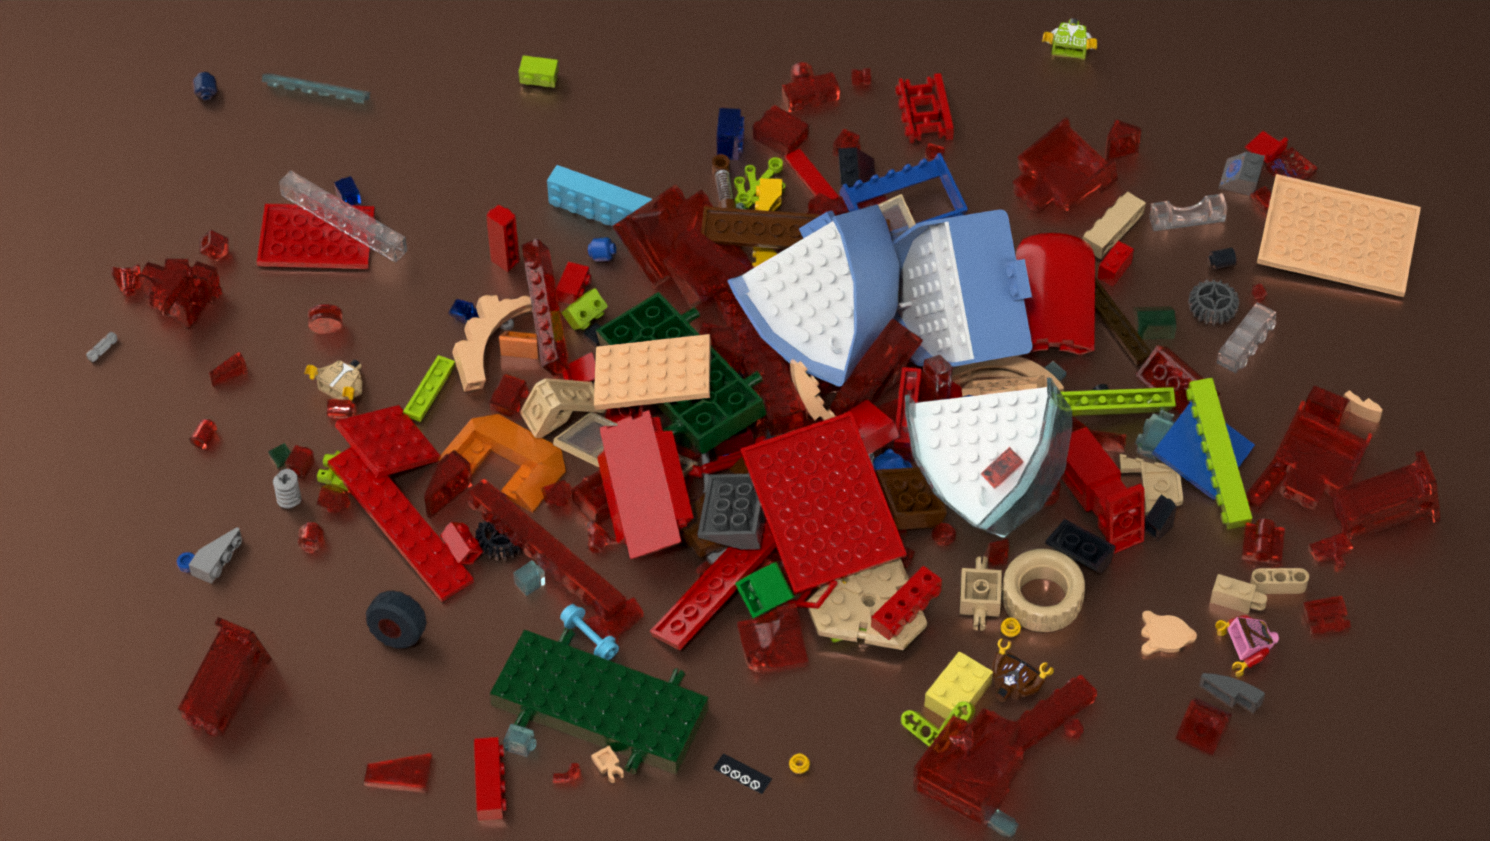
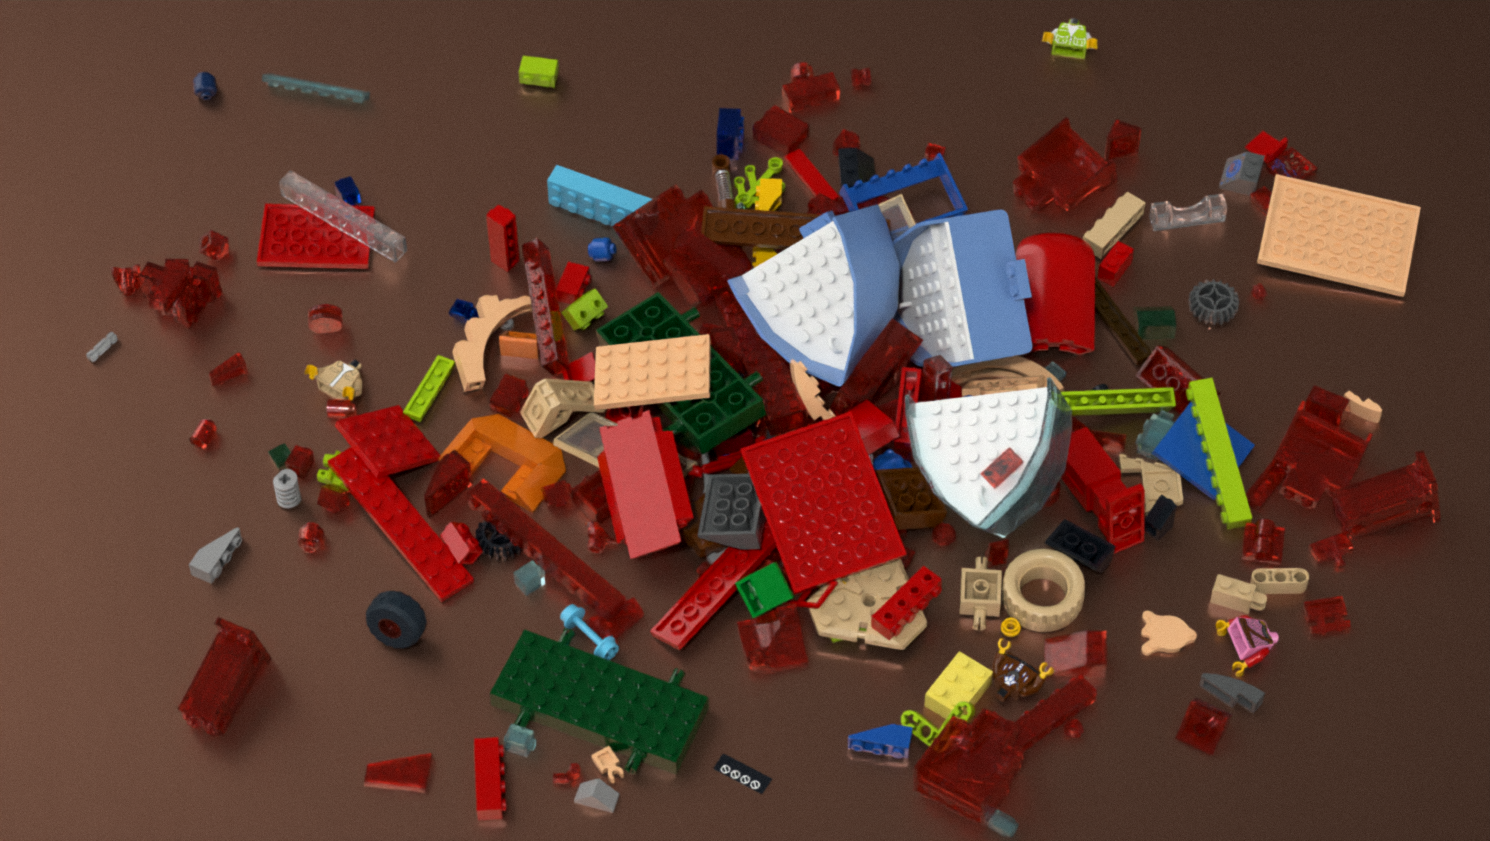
(184, 560): blue tile -> none
(591, 335): black plate -> none
(597, 795): none -> light grey slope
(799, 758): yellow plate -> none
(886, 740): none -> blue slope
(938, 105): red fence -> none
(1077, 654): none -> clear red slope
(1221, 258): black brick -> none
(1246, 338): clear brick -> none

